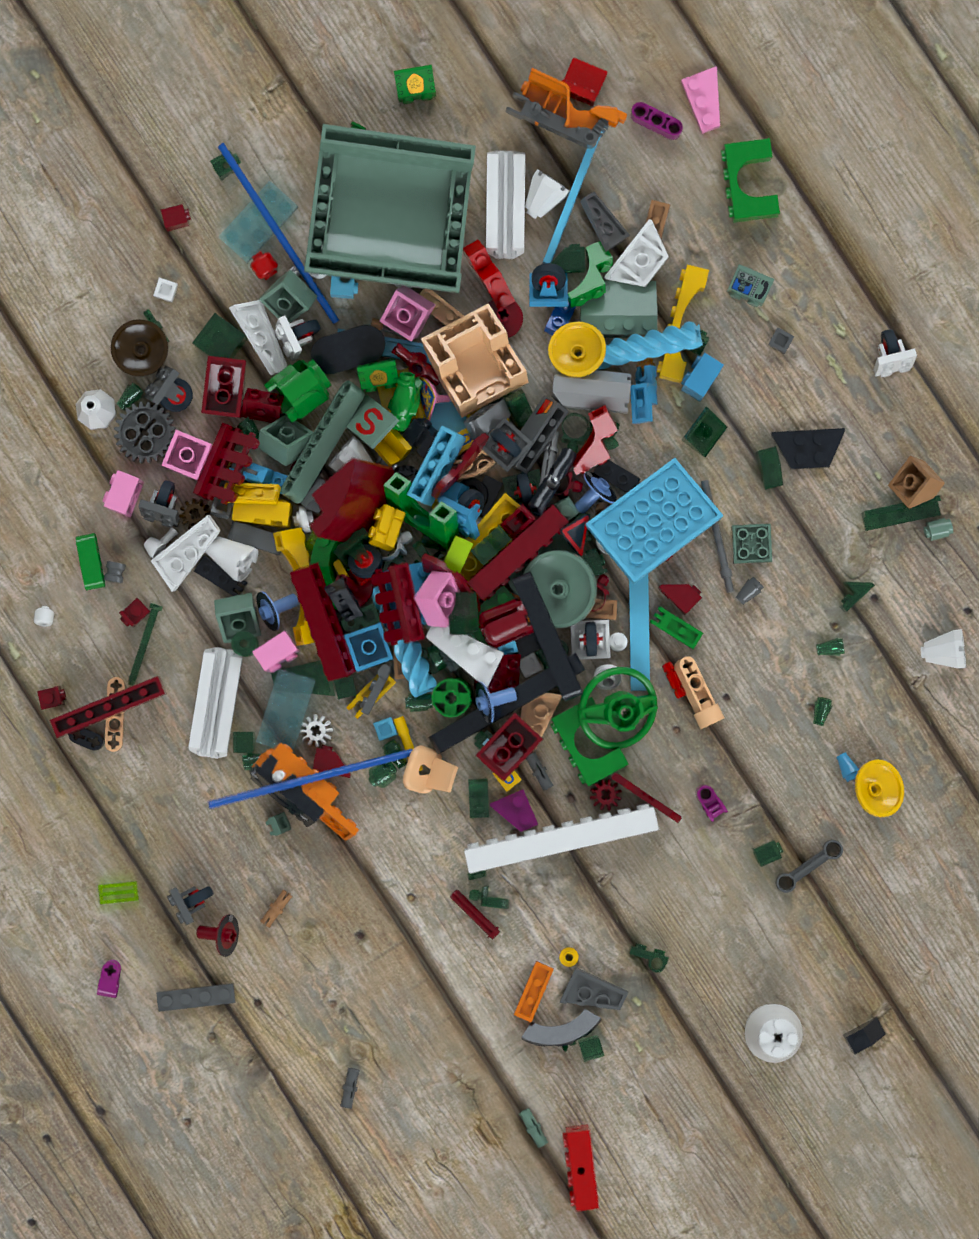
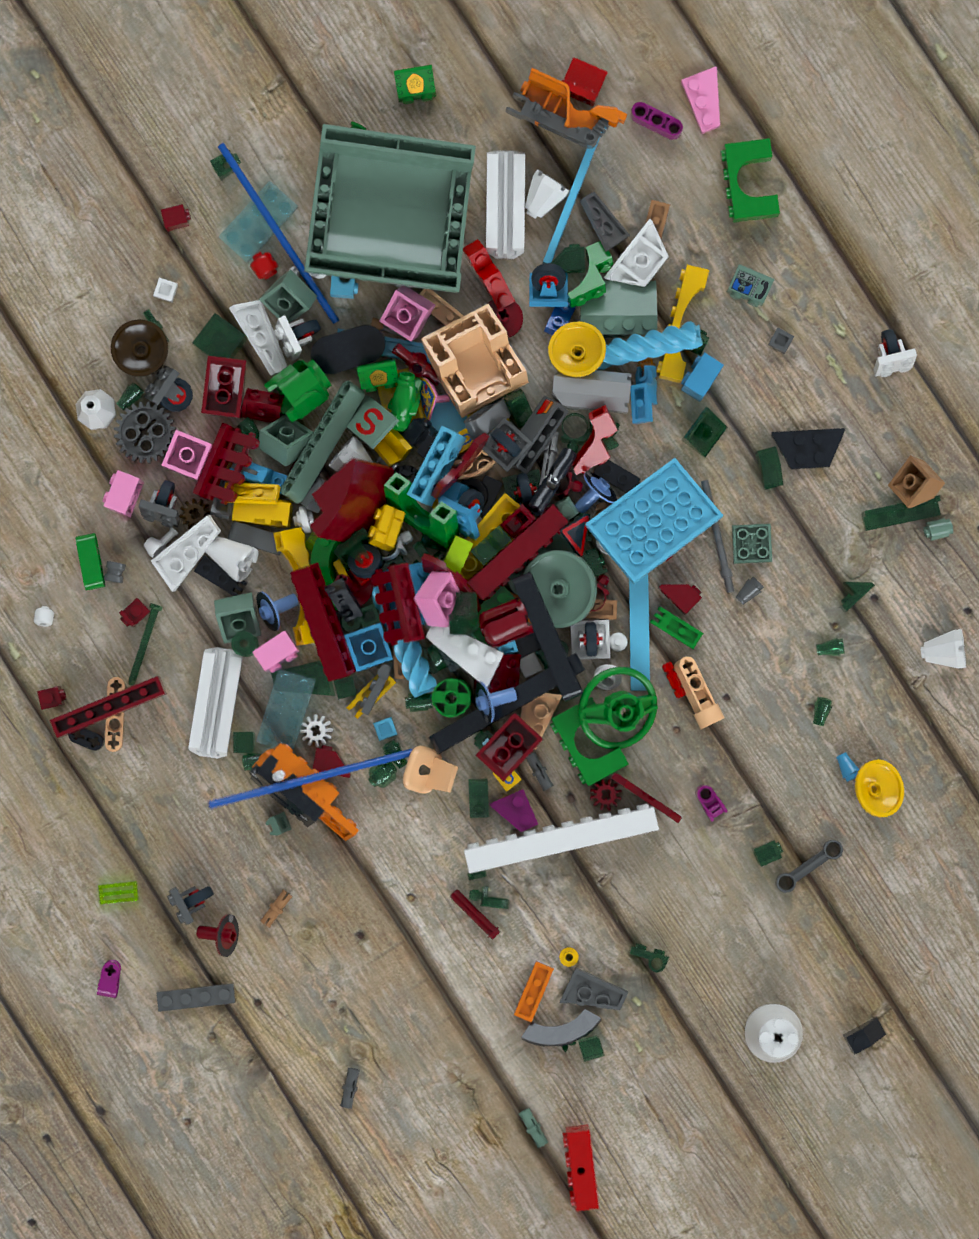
(403, 732): yellow piece -> none

